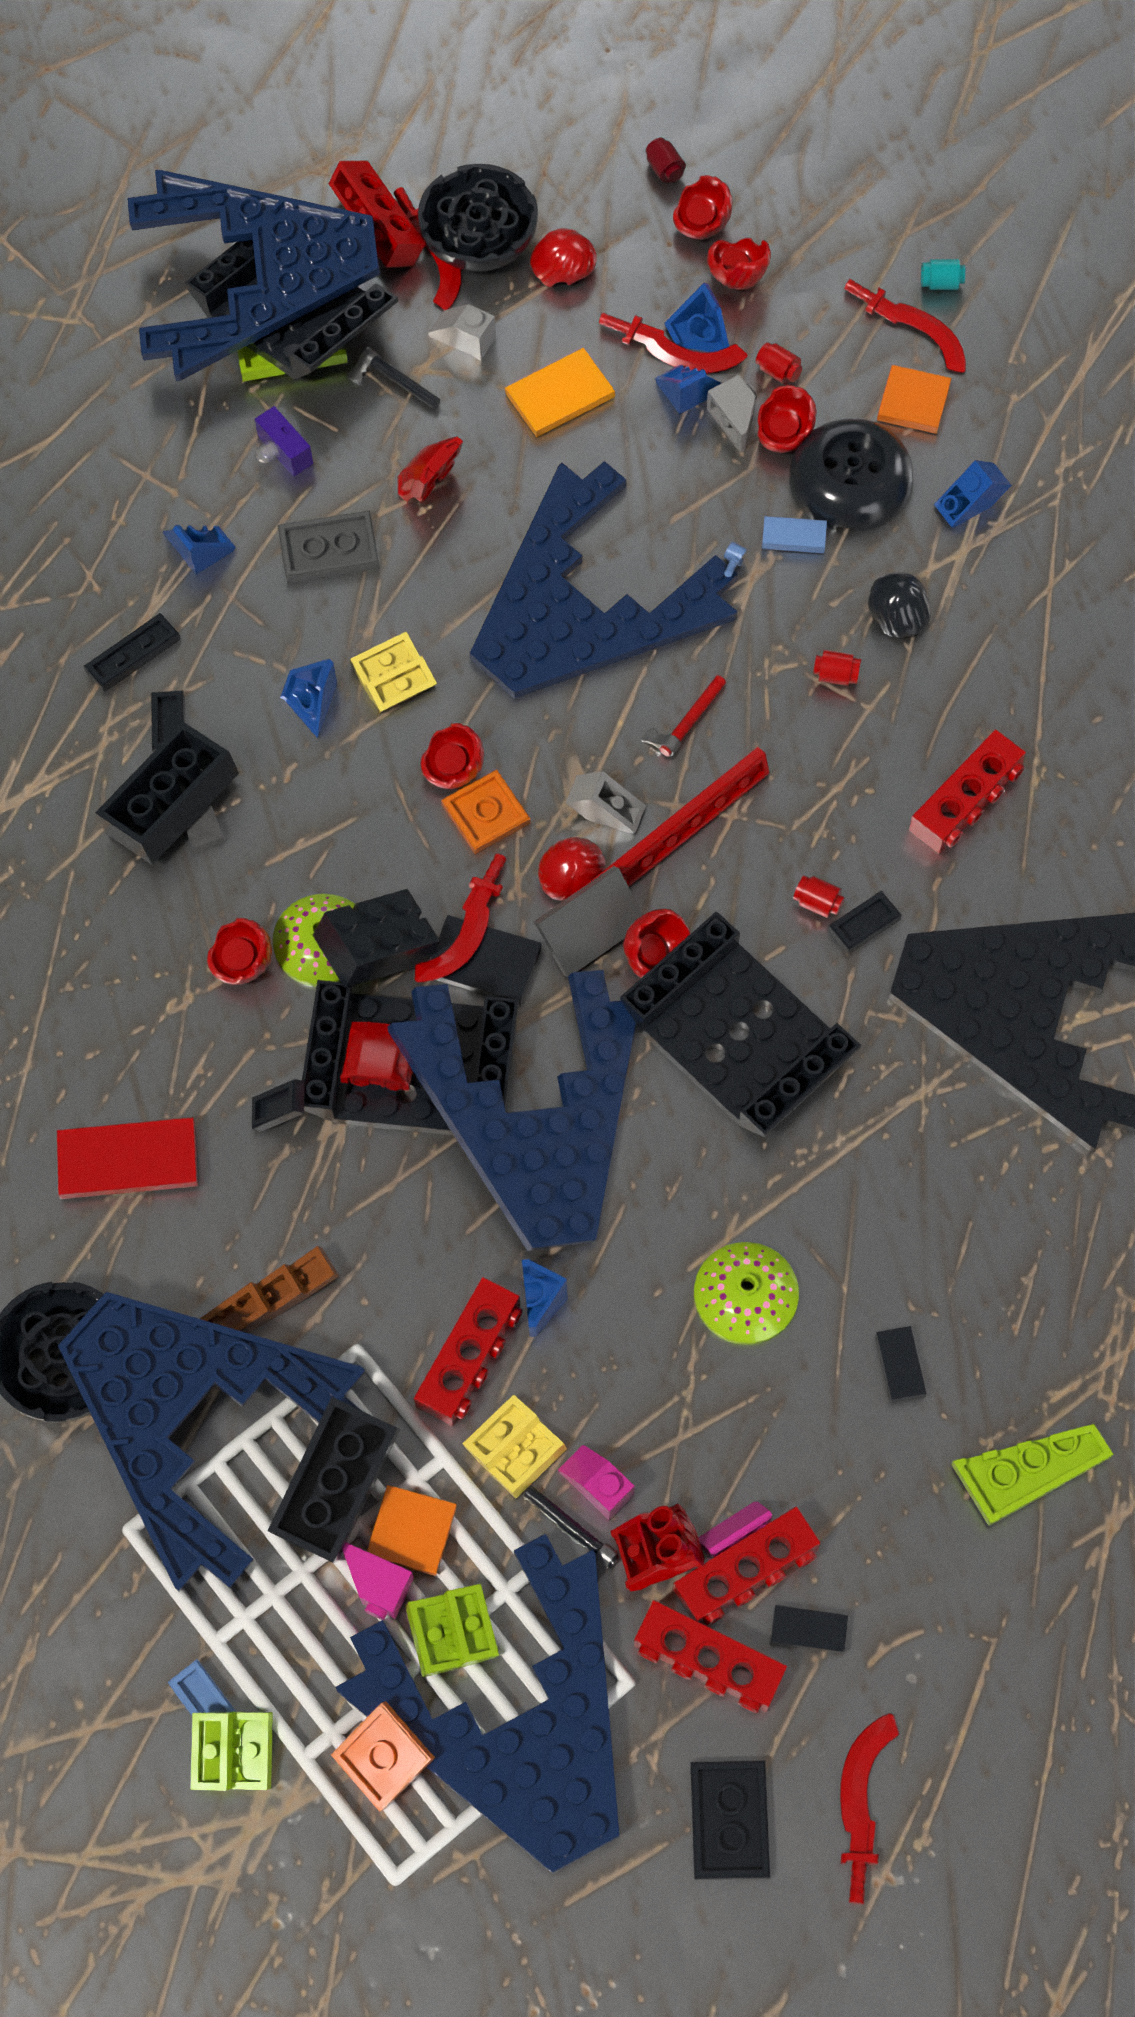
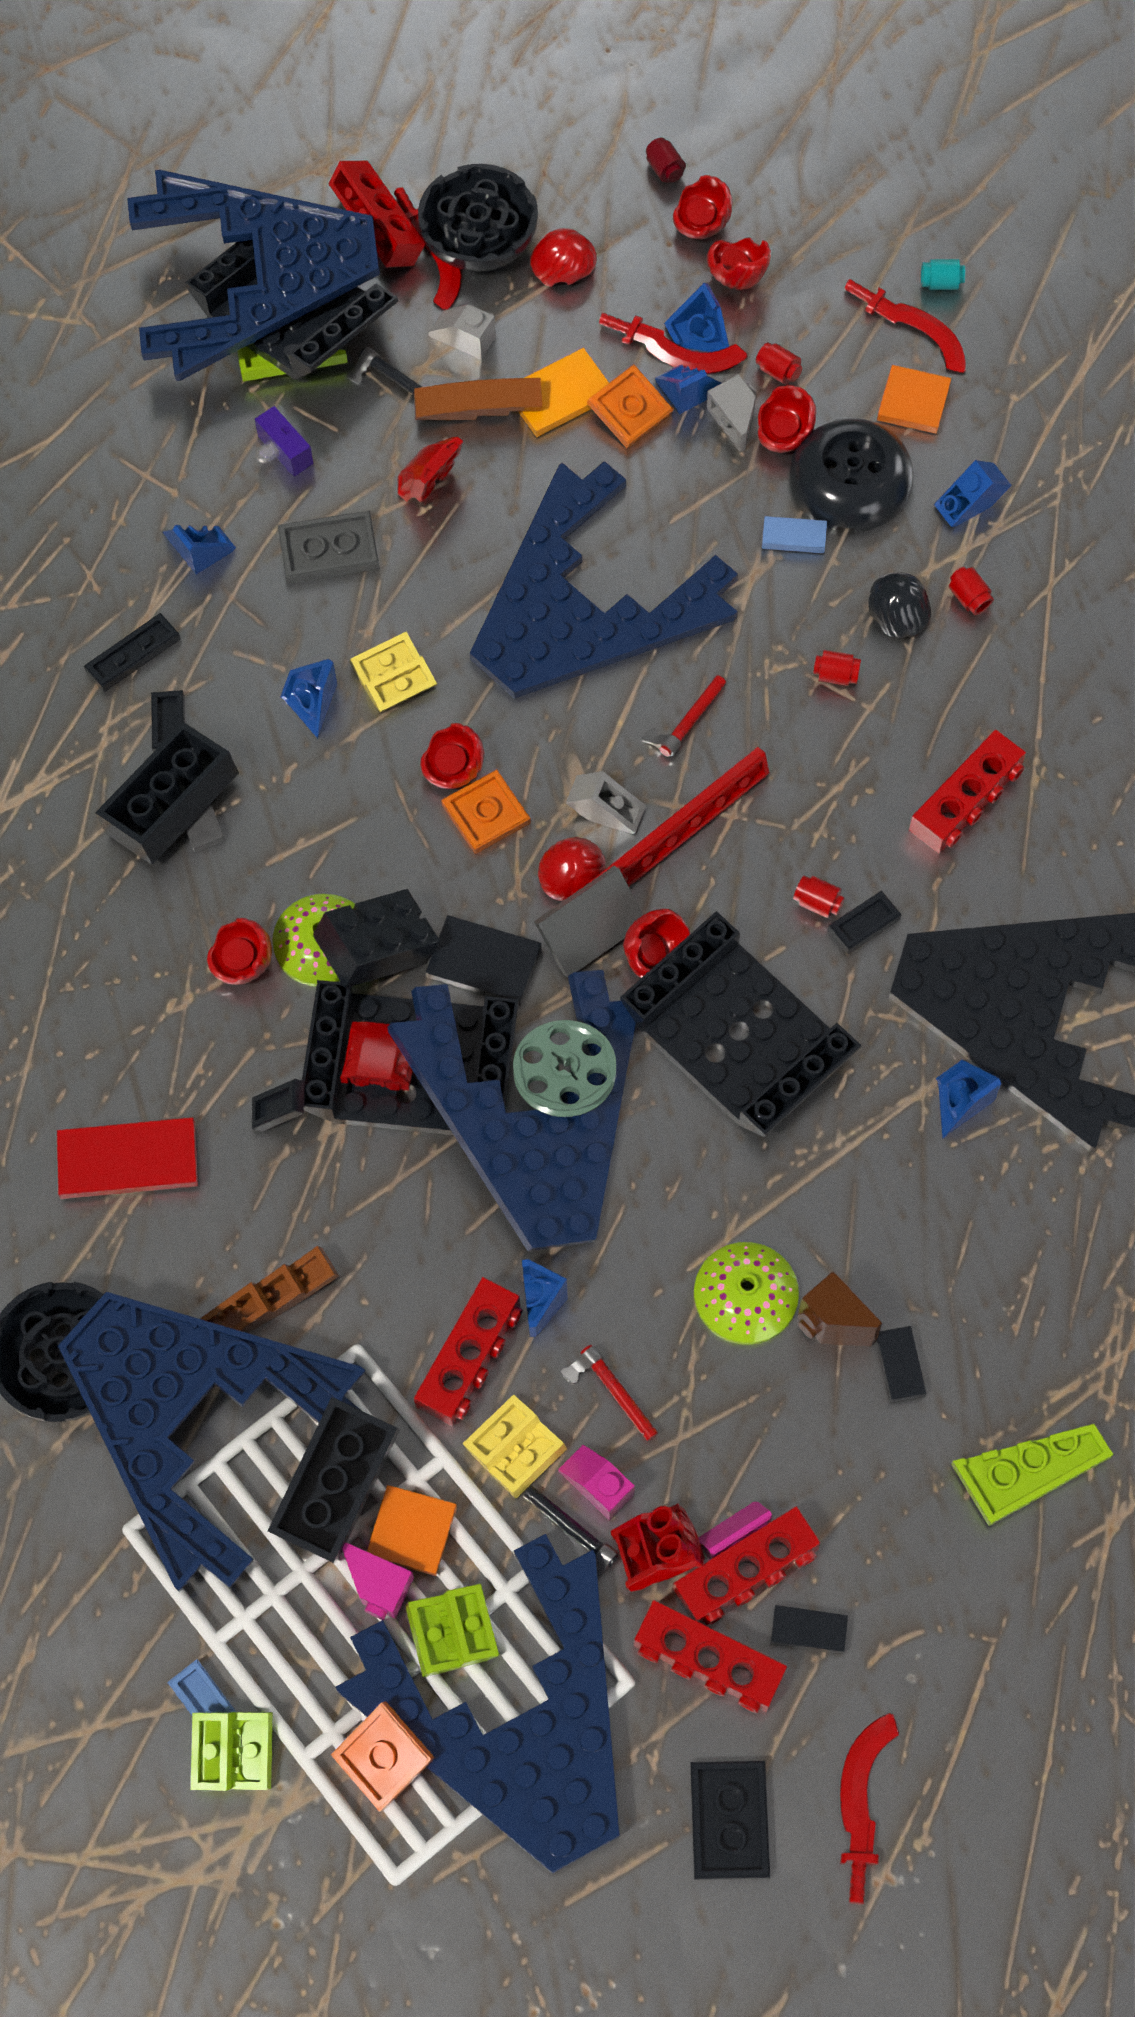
(473, 927): red sword -> none
(477, 398): none -> dark orange slope
(562, 1081): none -> sand green wedge
(593, 1359): none -> red piece
(630, 406): none -> orange tile
(733, 554): medium blue hand -> none
(837, 1315): none -> reddish brown slope
(964, 1093): none -> blue slope
(971, 590): none -> red brick

